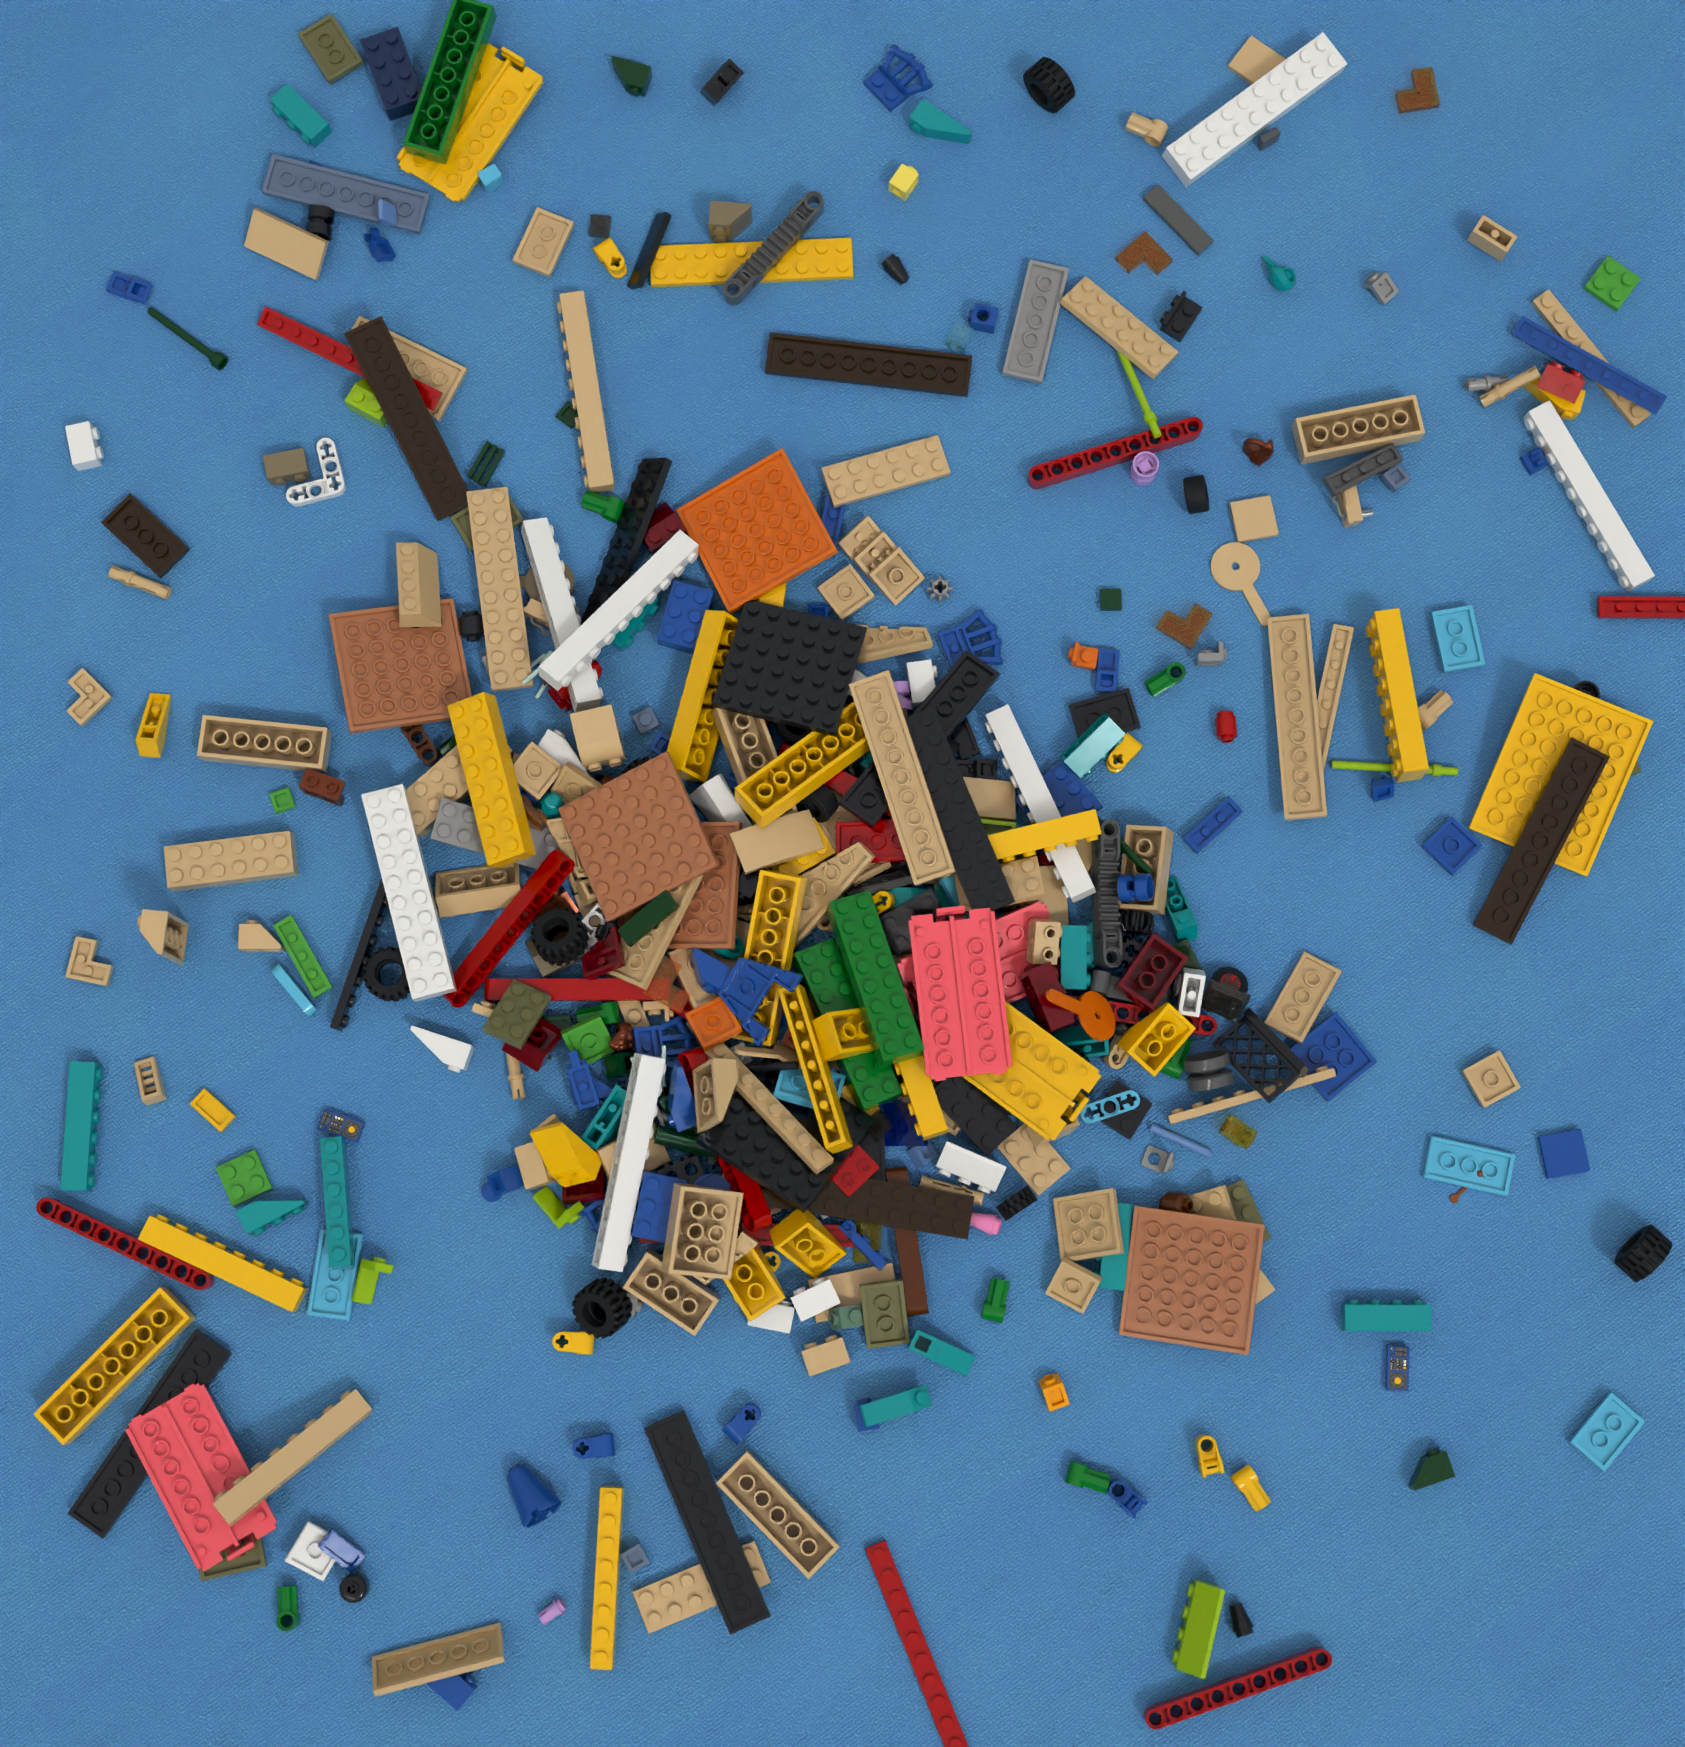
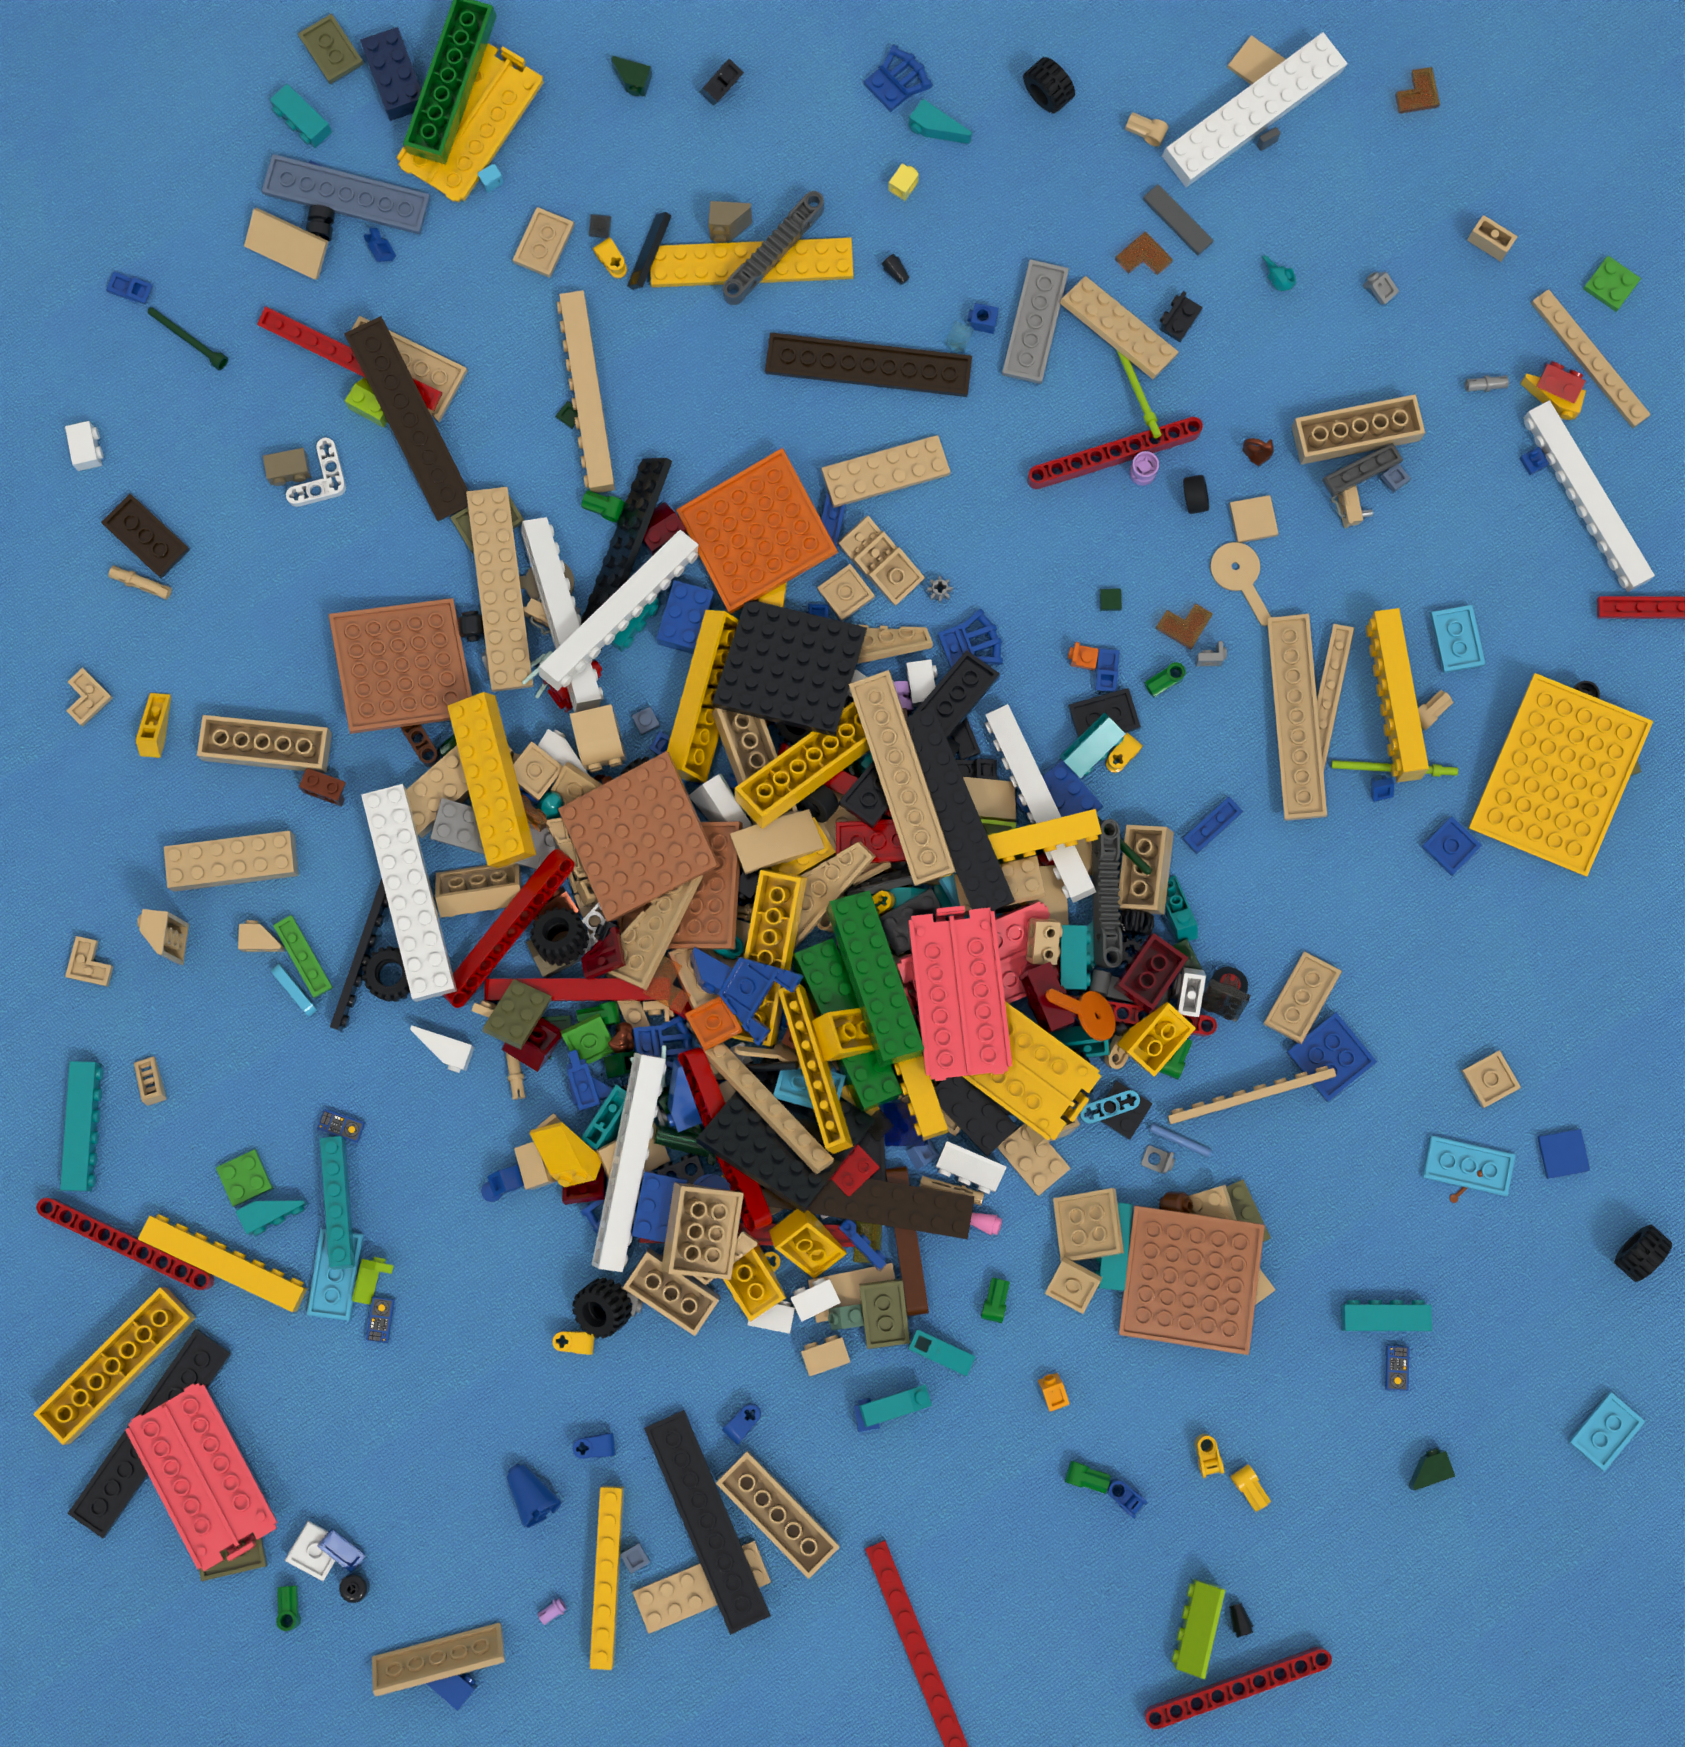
(213, 1110): yellow tile -> none
(282, 800): bright green tile -> none
(292, 1458): tan brick -> none
(380, 1320): none -> tile
(387, 213): medium blue slope -> none
(417, 585): tan slope -> none
(487, 446): dark green tile -> none
(555, 1209): lime bracket -> none
(648, 918): dark green tile -> none
(713, 1089): tan slope -> none
(1016, 1203): black tyre -> none
(1134, 887): blue wheel -> none
(1208, 1070): dark grey wheel -> none
(1226, 726): red brick -> none
(1238, 1132): clear yellow bracket -> none
(1276, 1048): black fence -> none
(1510, 386): tan pin -> none
(1541, 840): dark brown plate -> none
(1589, 365): blue plate -> none

